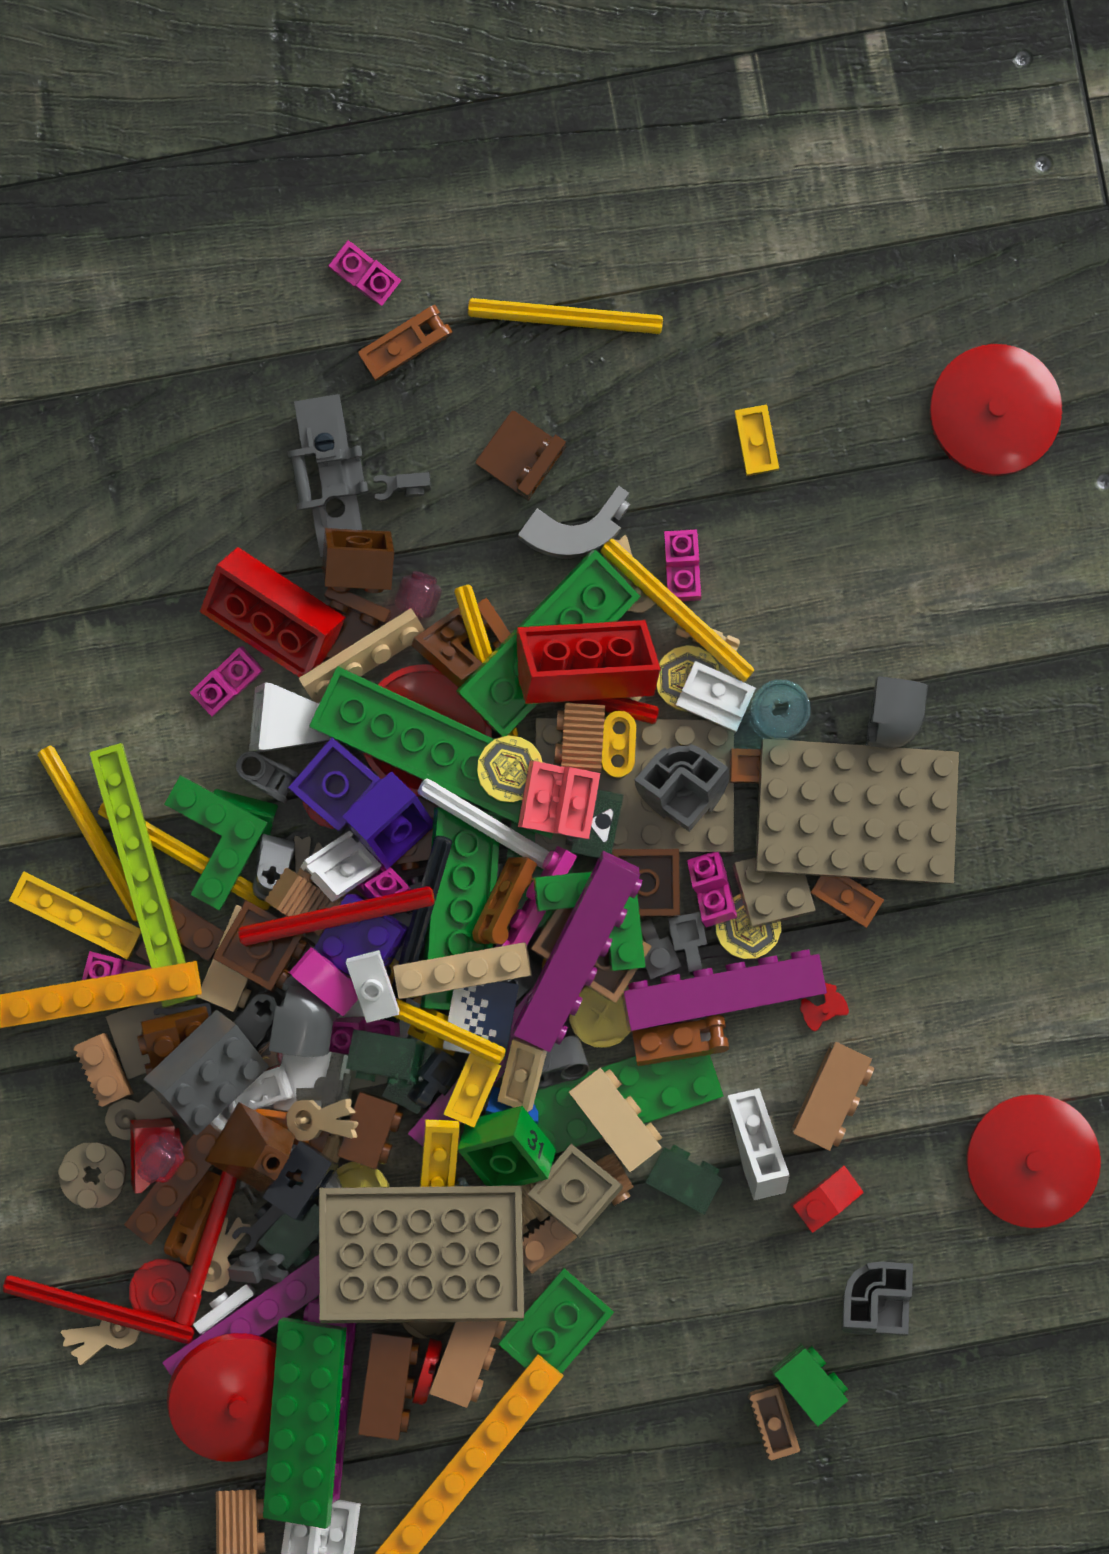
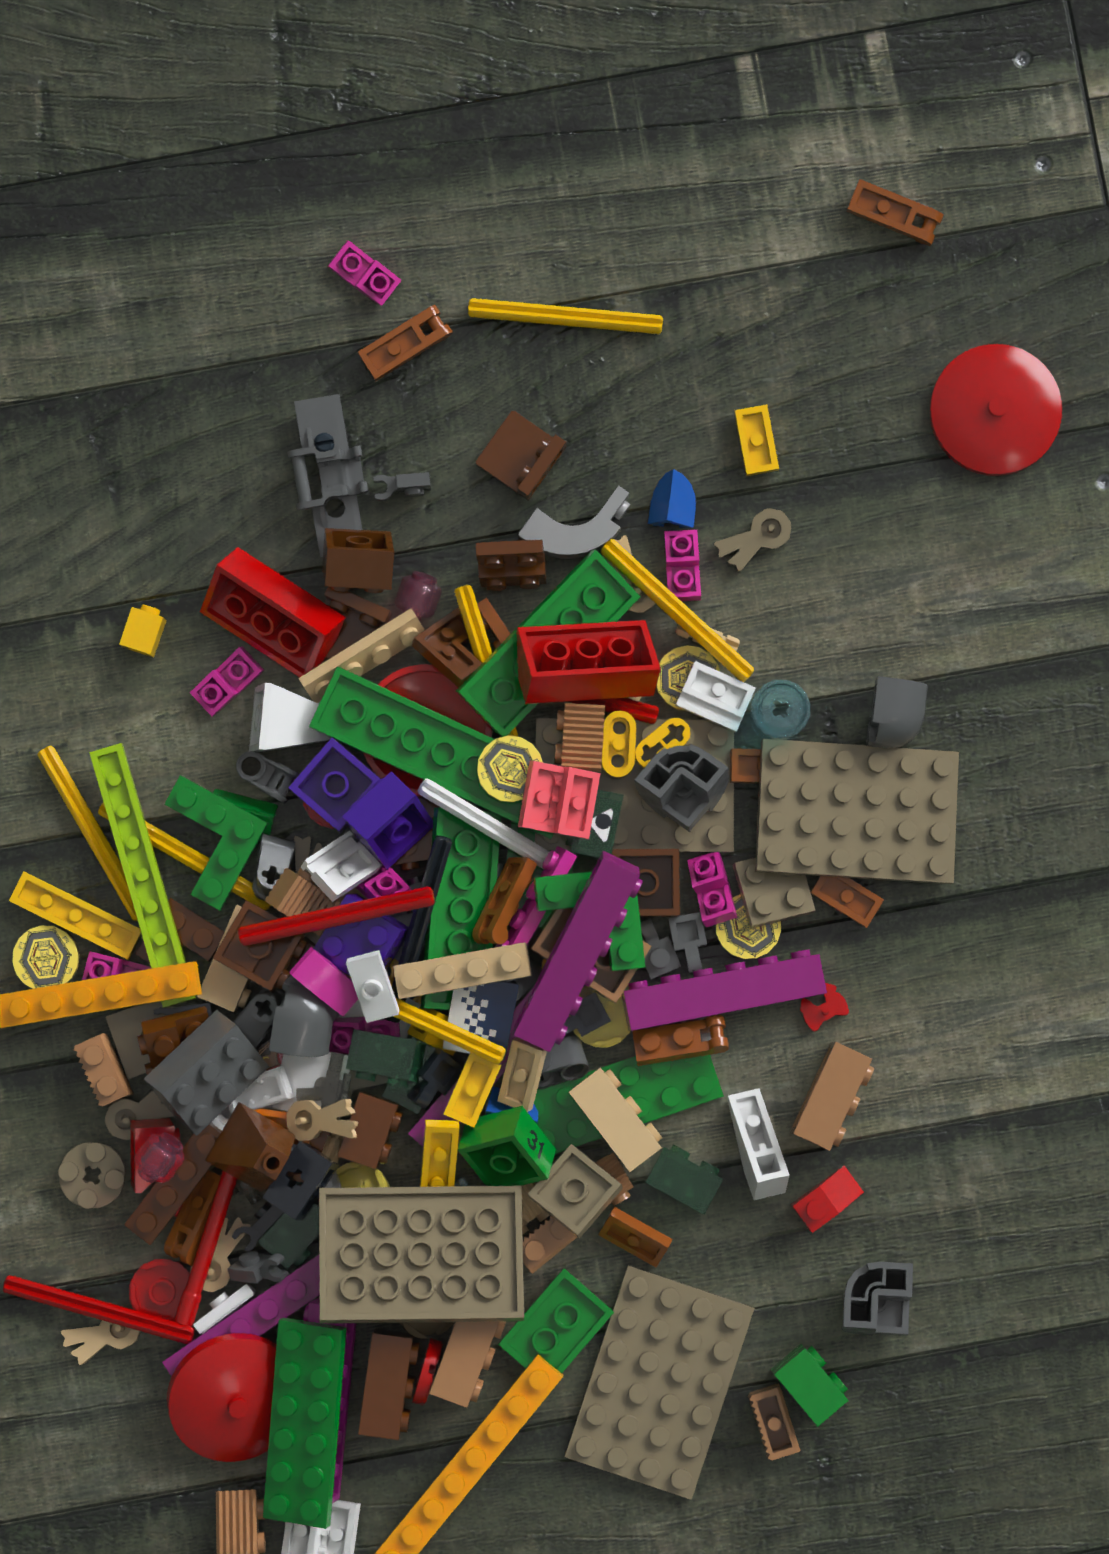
(45, 957): none -> tile
(143, 630): none -> yellow brick
(511, 564): none -> reddish brown plate
(588, 1017): none -> black plate
(635, 1237): none -> dark orange plate
(657, 737): none -> yellow beam
(659, 1382): none -> dark tan plate
(673, 501): none -> blue brick
(768, 530): none -> dark tan piece
(894, 212): none -> dark orange plate
(1033, 1161): red dish -> none

